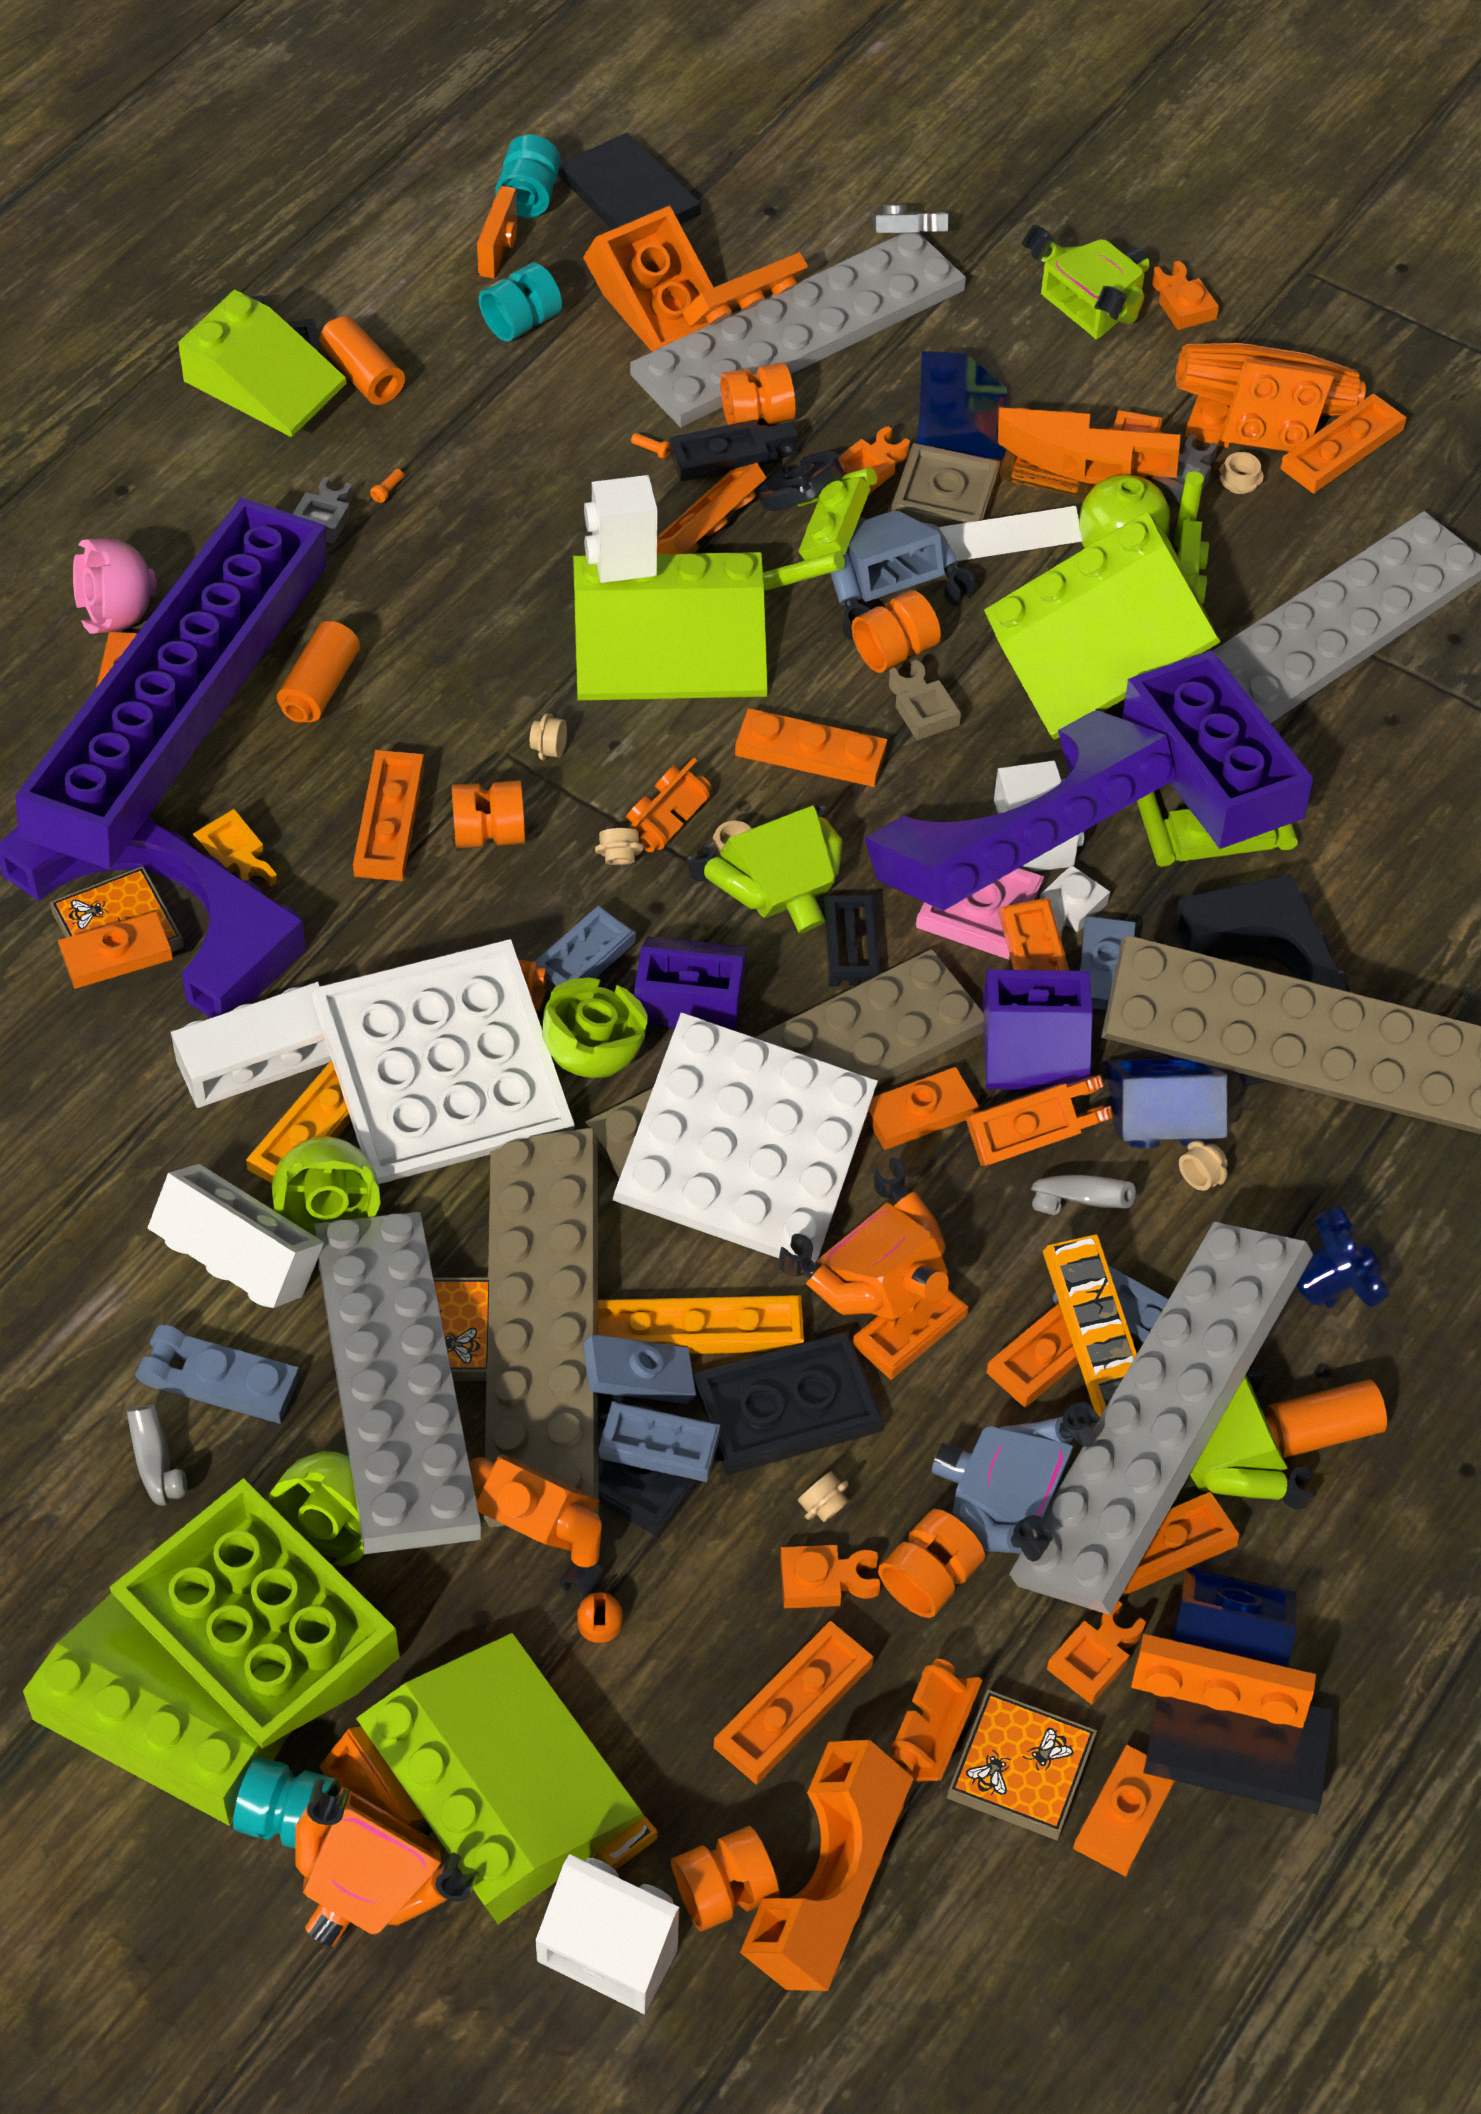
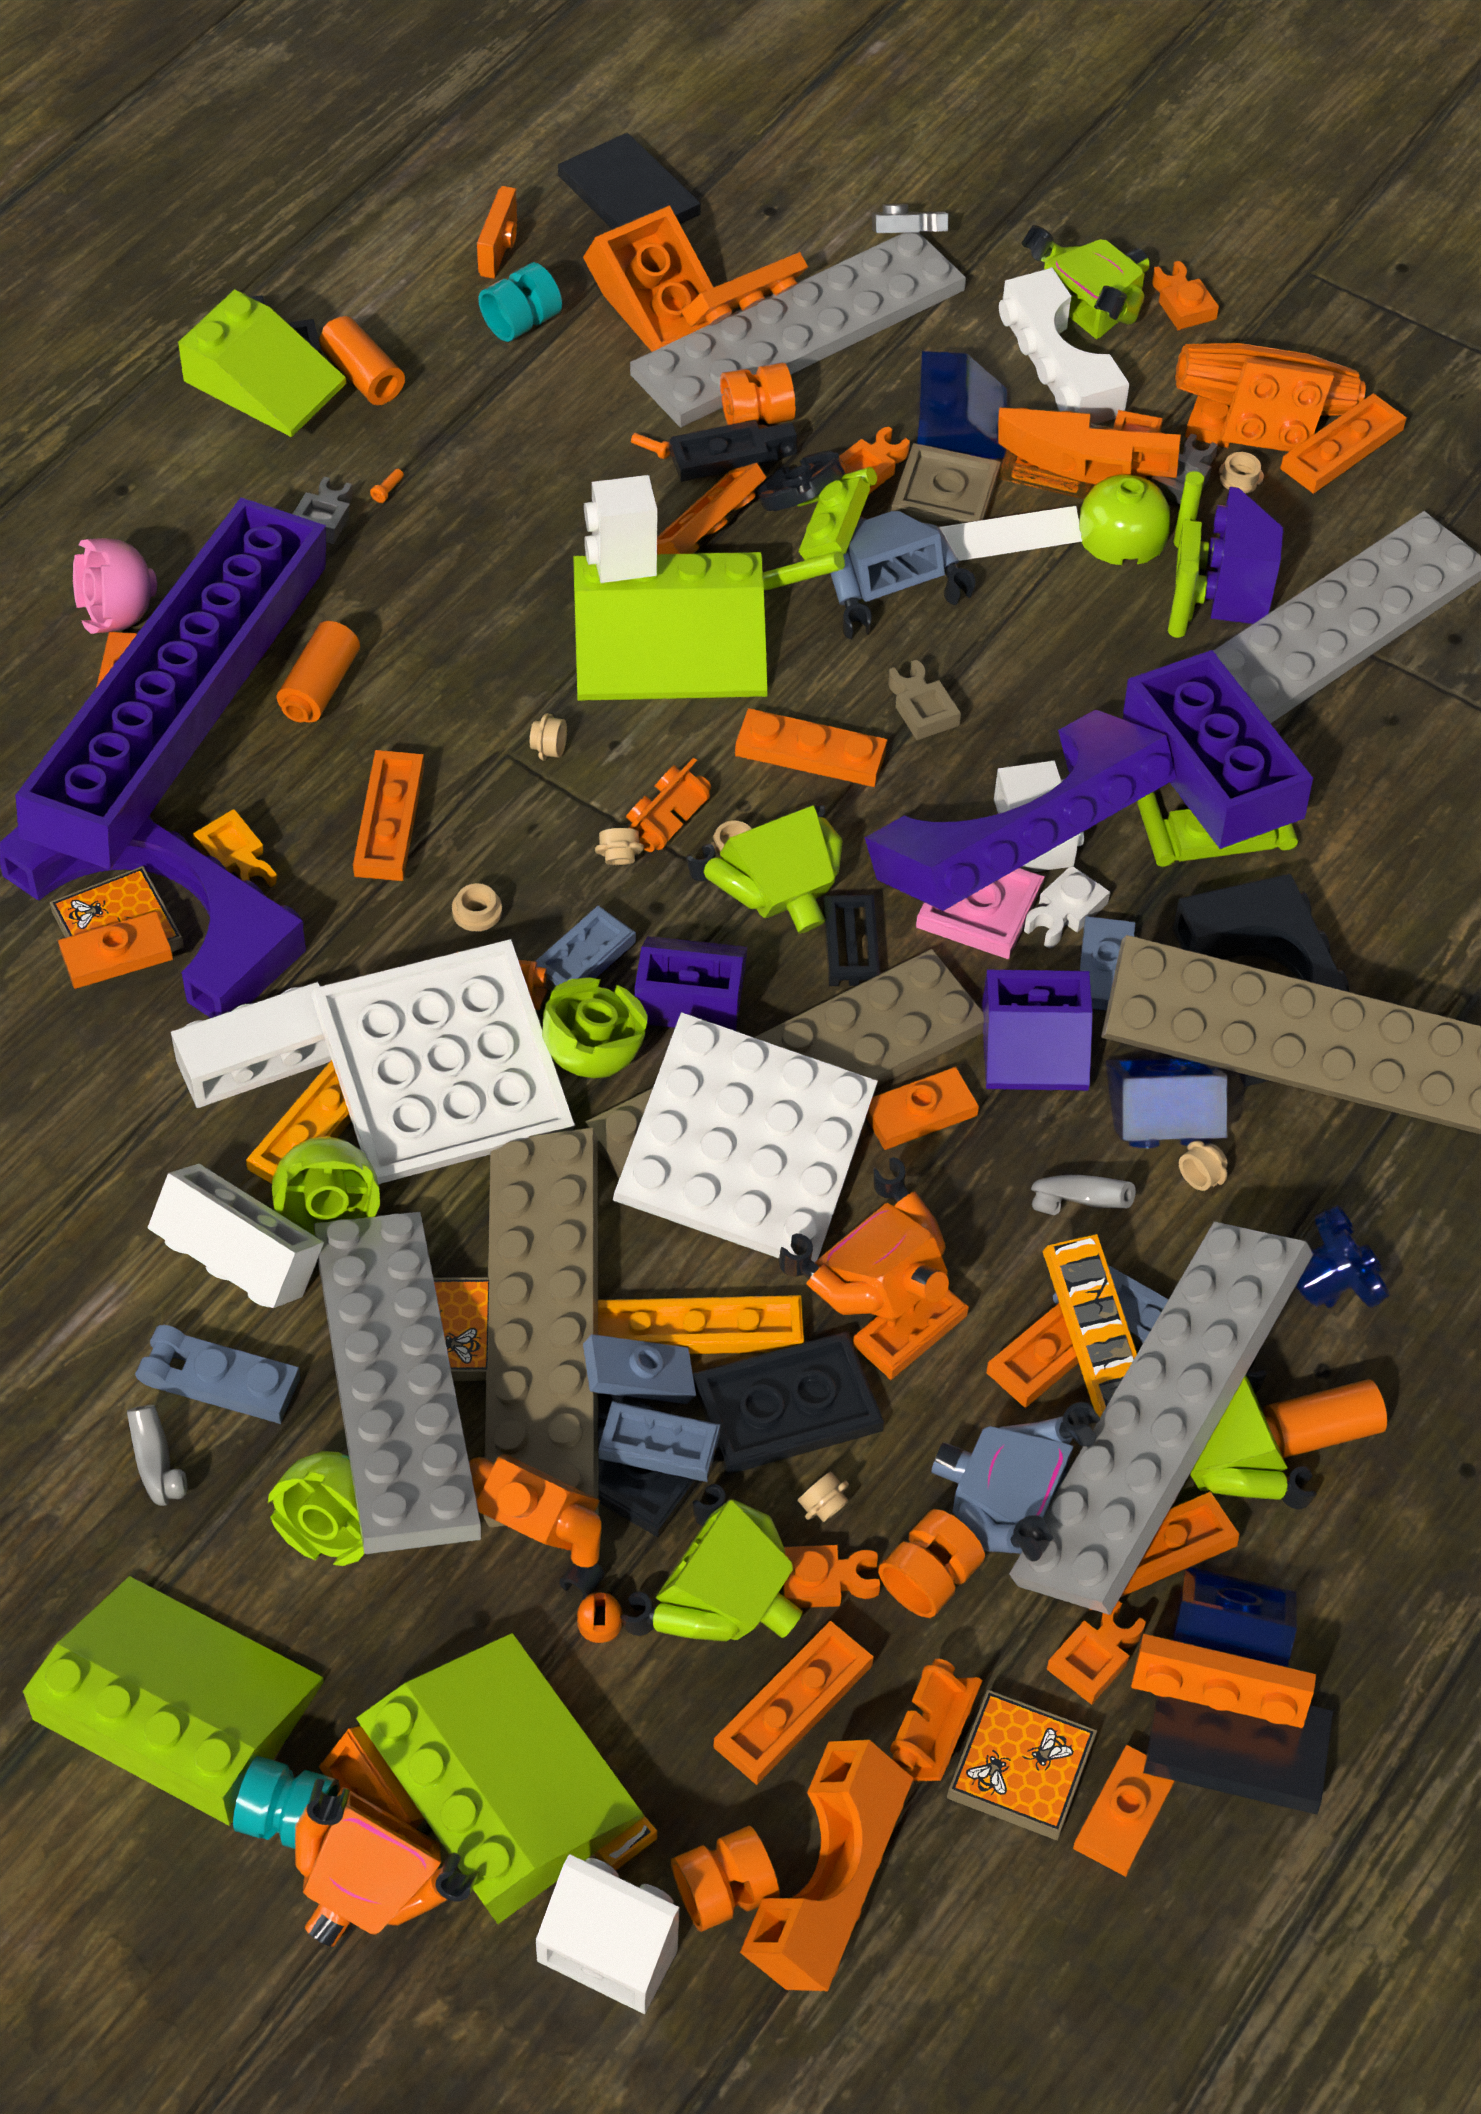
(258, 1616): lime slope -> none
(472, 898): none -> tan plate
(488, 814): orange wheel -> none
(532, 169): teal wheel -> none
(723, 1579): none -> lime torso
(897, 631): orange wheel -> none
(1033, 936): orange plate -> none
(1033, 1121): orange hinge -> none
(1081, 381): none -> white arch
(1101, 621): lime slope -> none
(1243, 559): none -> dark purple slope

